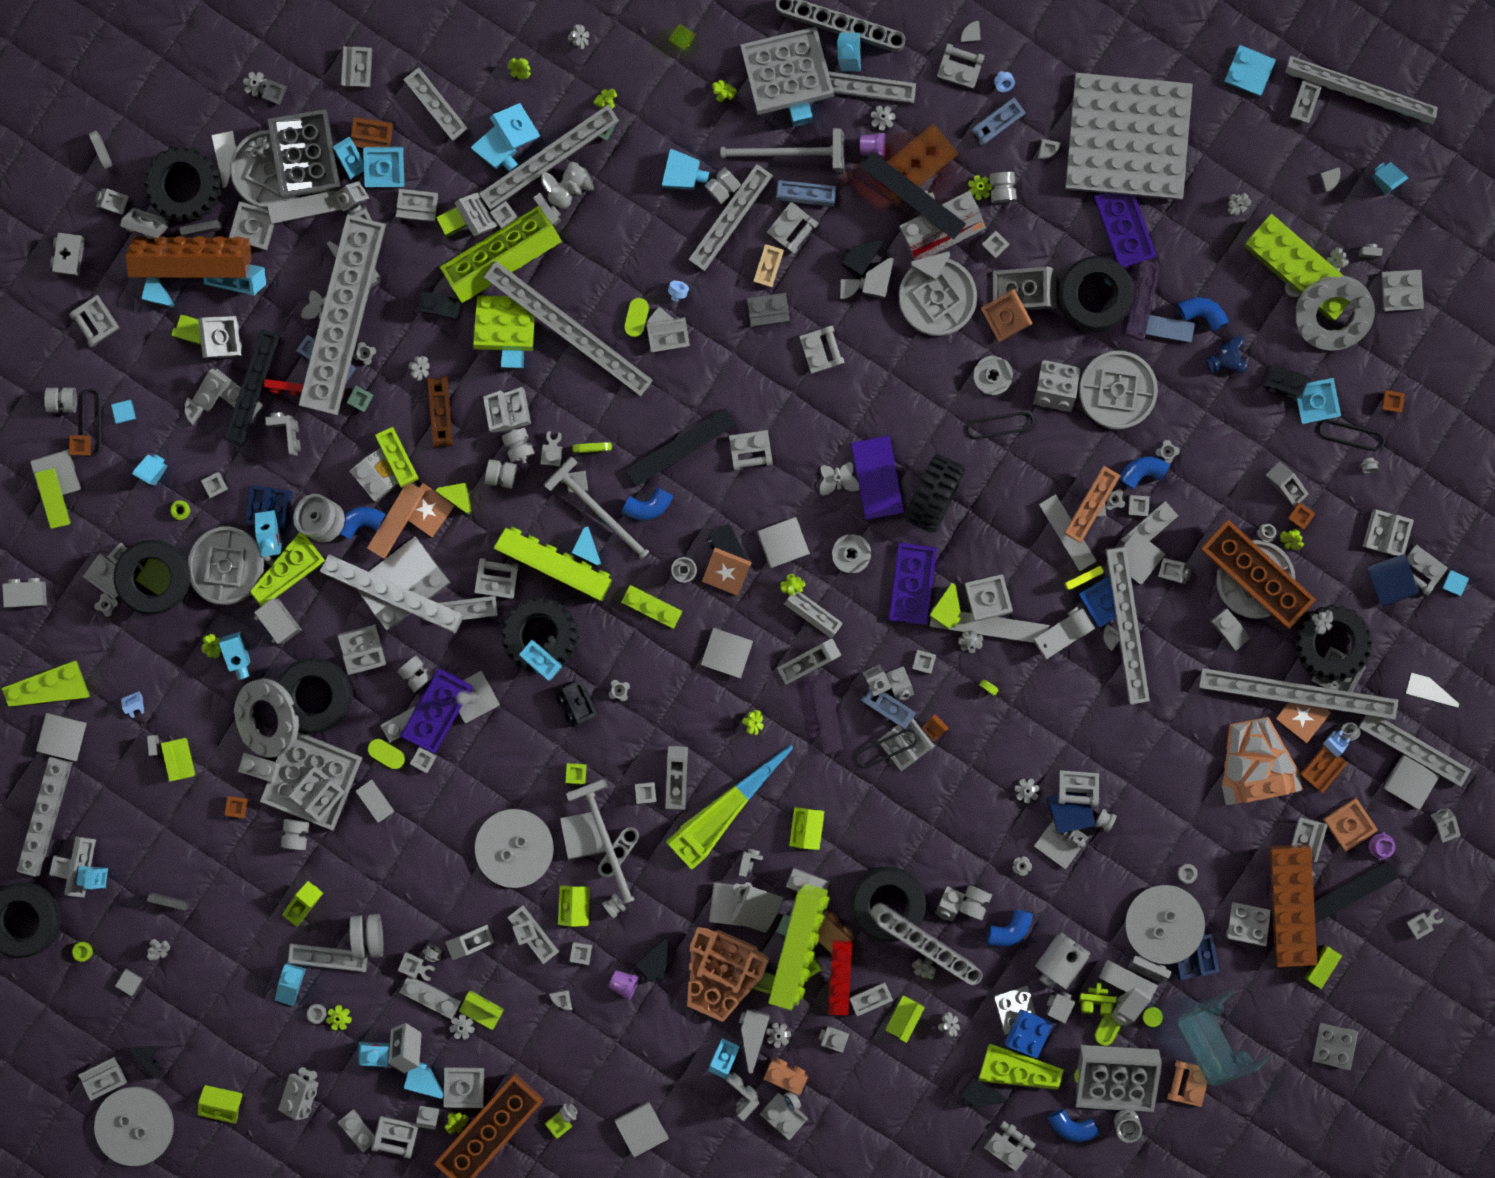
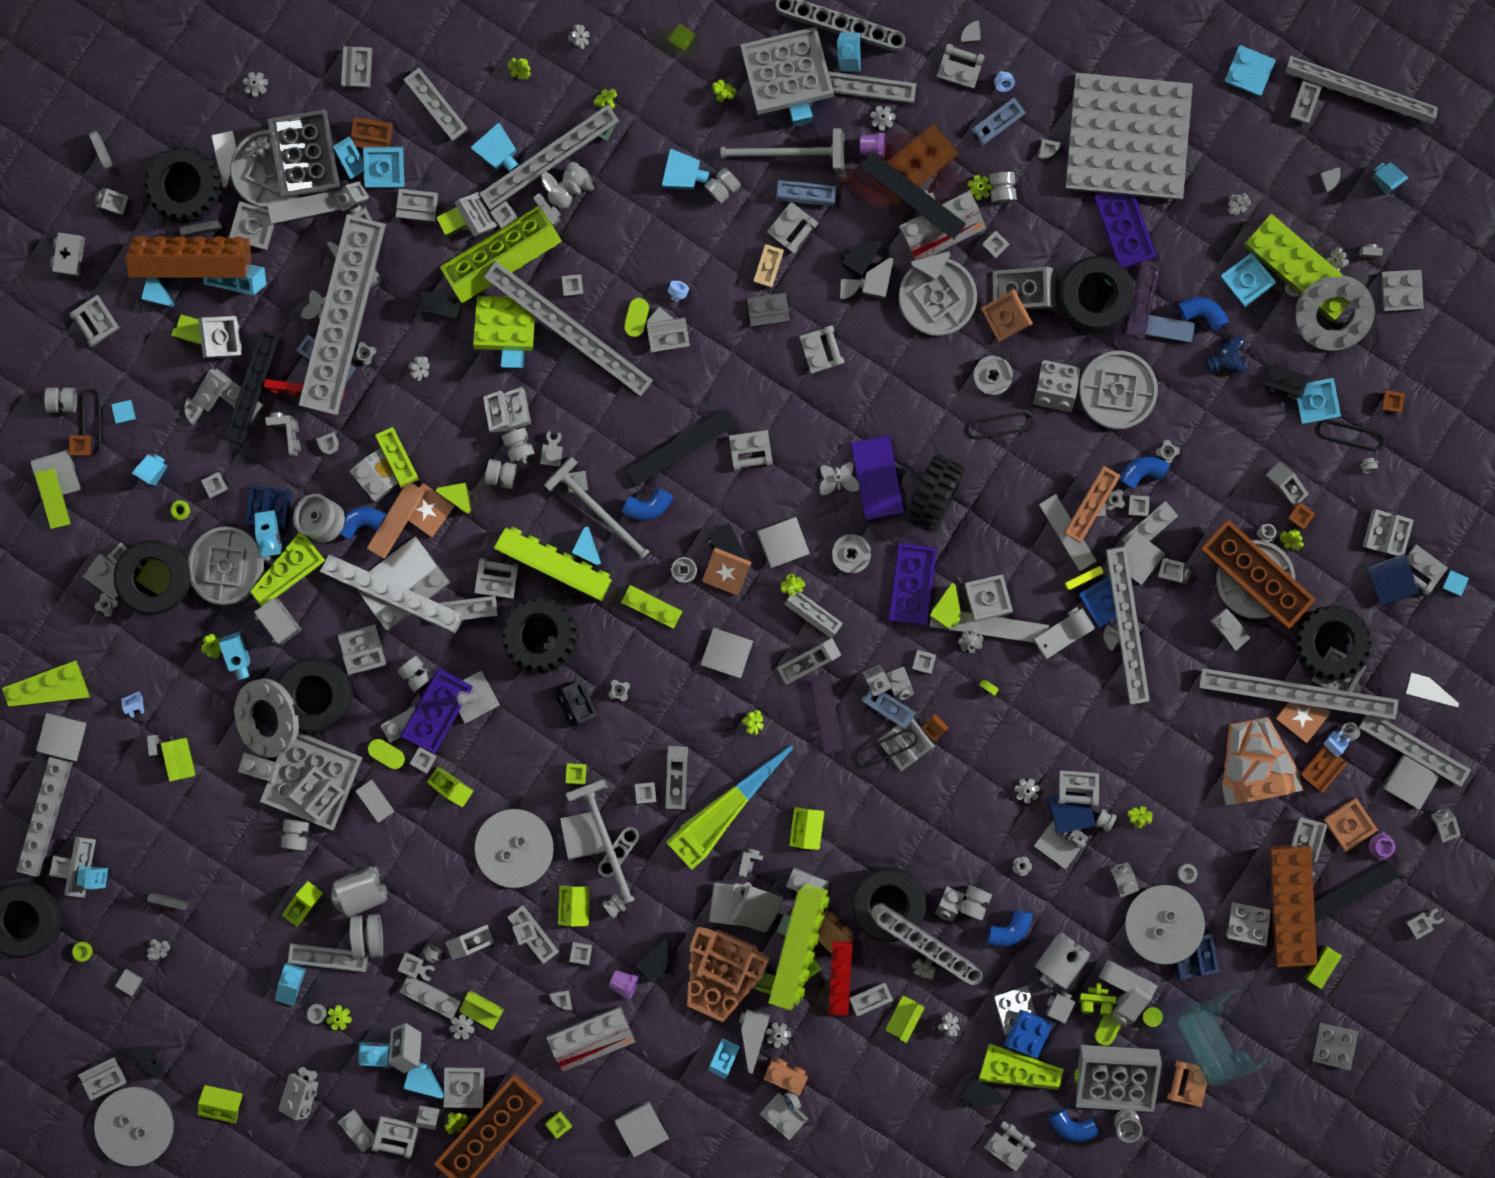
(24, 594): light grey brick -> none
(145, 223): light grey plate -> none
(236, 807): dark orange plate -> none
(274, 92): flat silver plate -> none
(328, 443): none -> light grey tile
(359, 891): none -> light grey cylinder
(360, 399): sand green plate -> none
(440, 411): reddish brown plate -> none
(450, 786): none -> lime slope
(515, 126): medium azure plate -> none
(540, 660): medium azure plate -> none
(568, 1112): light grey plate -> none
(572, 285): none -> light grey plate
(590, 1038): none -> light grey slope
(592, 447): lime tile -> none
(730, 217): light grey plate -> none
(744, 1105): light grey bracket -> none
(833, 1038): light grey bracket -> none
(1124, 879): none -> light grey bracket
(1140, 817): none -> lime plant
(1144, 967): light grey plate -> none
(1248, 279): none -> medium azure plate
(1322, 621): light grey plant -> none

